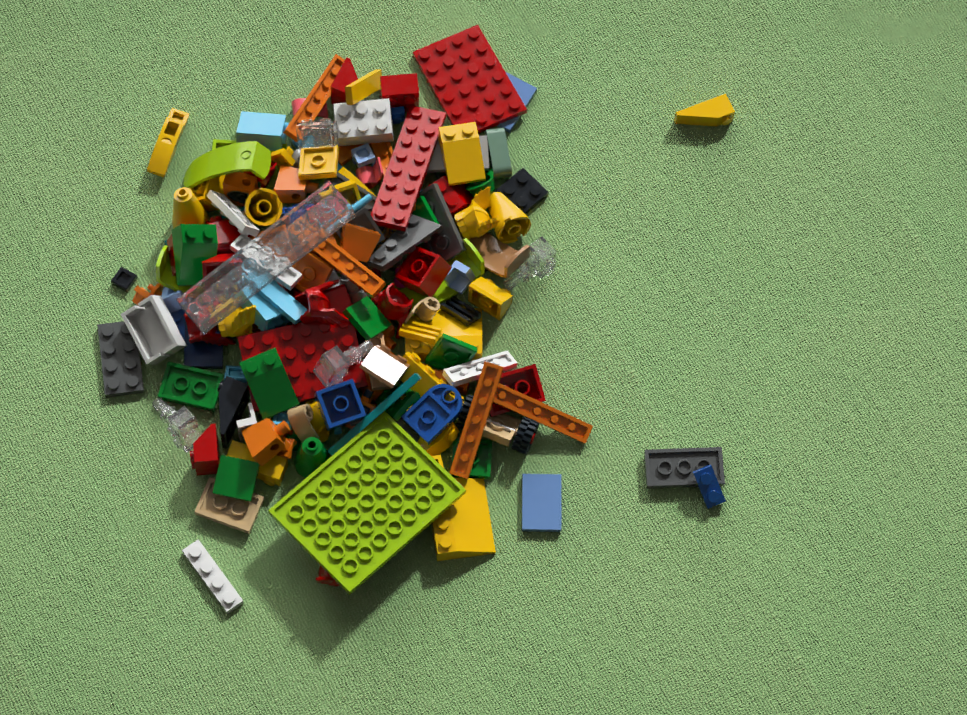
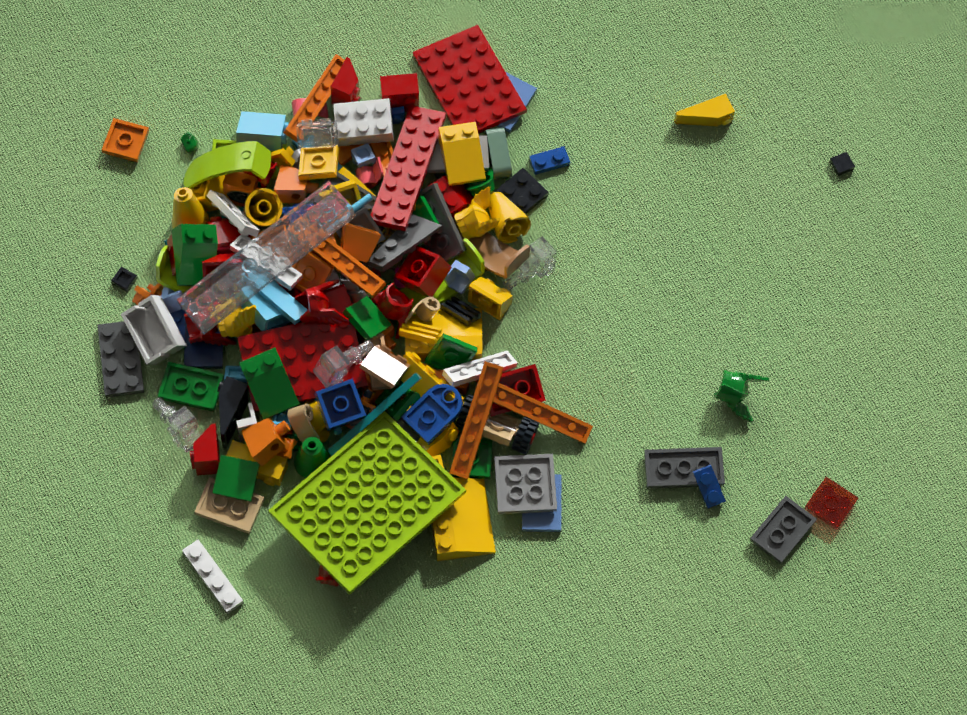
(125, 140): none -> orange plate
(167, 142): yellow slope -> none
(189, 142): none -> green piece
(363, 87): yellow tile -> none
(525, 484): none -> light grey plate
(549, 160): none -> blue plate
(735, 389): none -> green helmet
(783, 529): none -> dark grey plate
(831, 503): none -> clear red plate
(842, 163): none -> black tile

